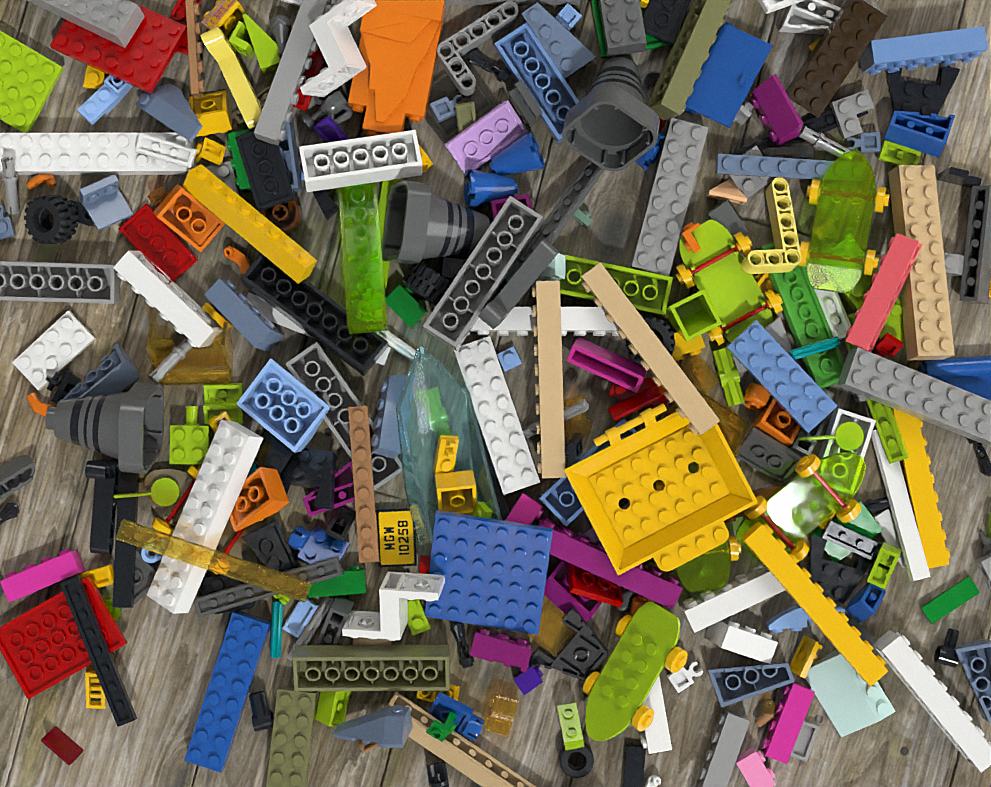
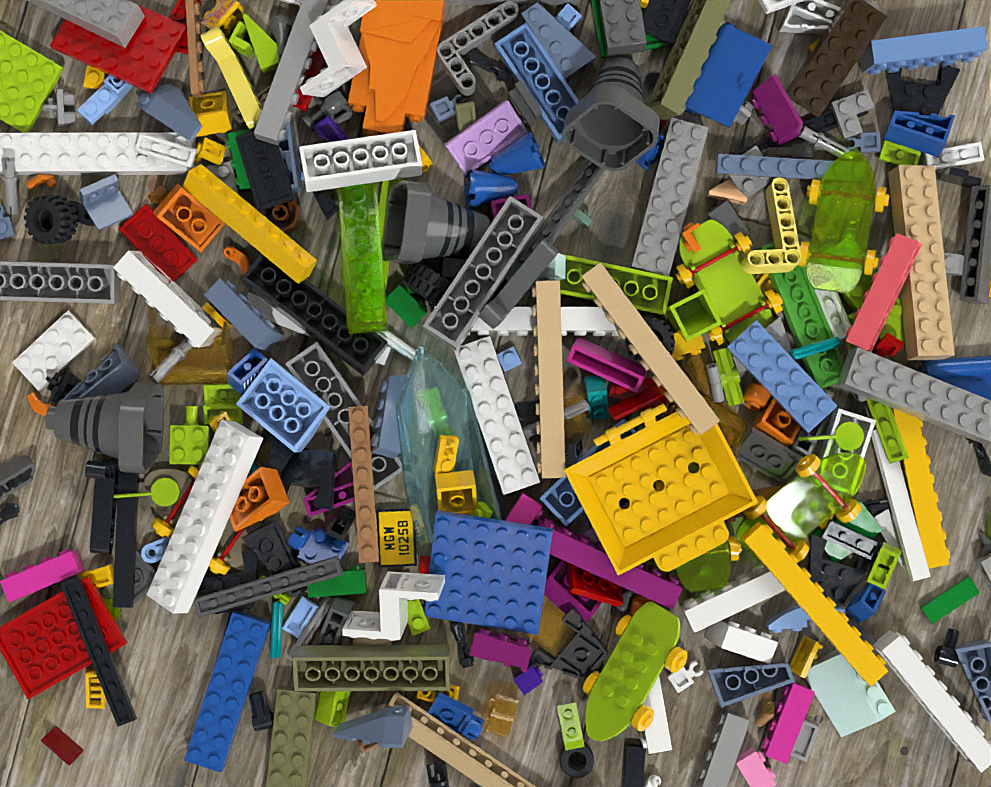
(62, 100): none -> light grey hips
(213, 560): clear yellow plate -> none
(246, 371): none -> blue brick
(441, 730): green bracket -> none
(527, 411): none -> black tile
(596, 397): none -> teal slope
(714, 379): none -> light grey piece
(956, 156): none -> white tile

